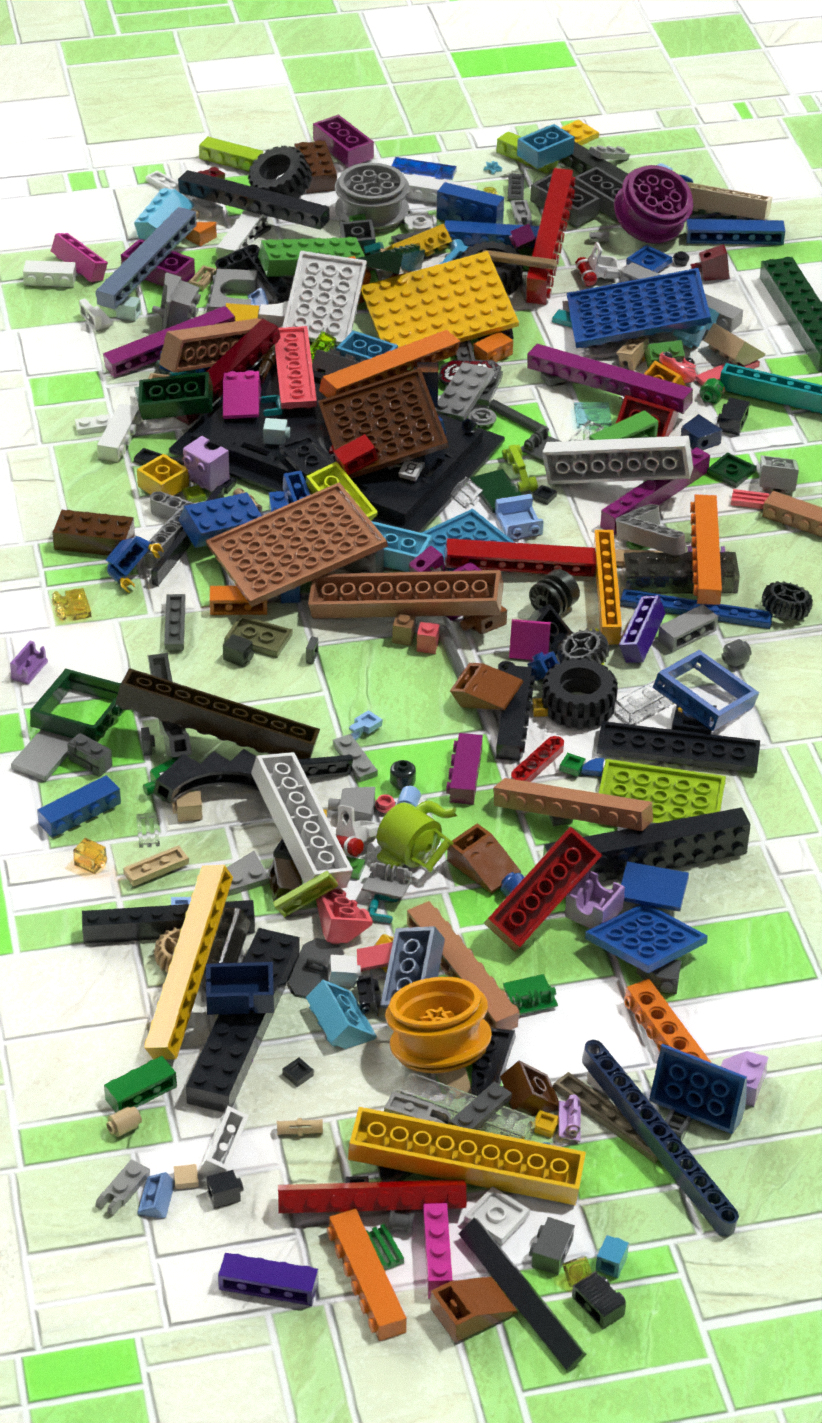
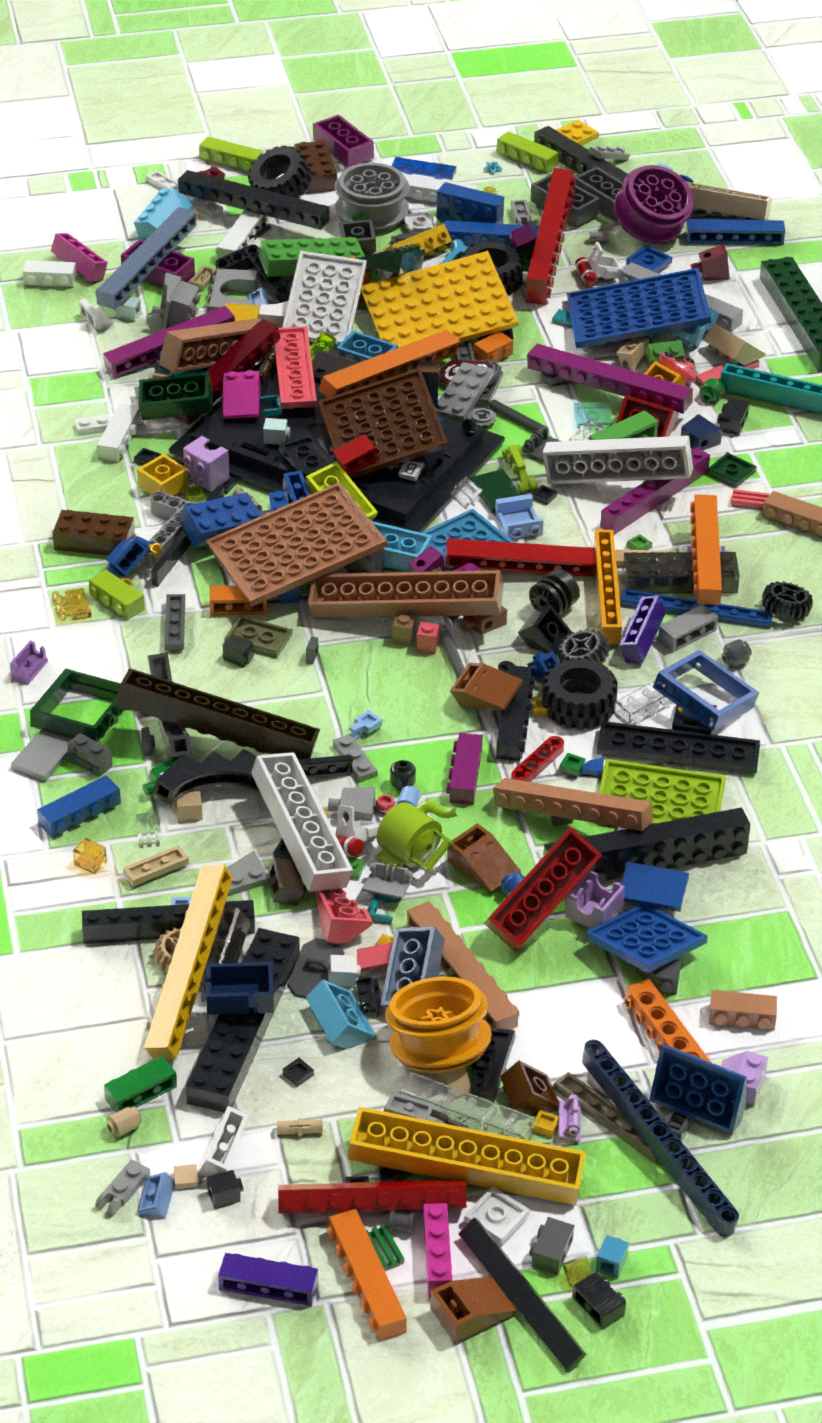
(116, 594): none -> lime brick
(202, 233): orange slope -> none
(305, 893): lime tile -> none
(374, 248): teal plate -> none
(482, 1107): dark grey plate -> none
(516, 187): dark grey slope -> none
(522, 260): tan axle -> none
(528, 638): dark pink tile -> none
(531, 994): green hinge -> none
(545, 146): dark azure brick -> none
(644, 528): light grey beam -> none
(681, 258): black plate -> none
(743, 1009): none -> nougat brick
(778, 473): light grey slope -> none

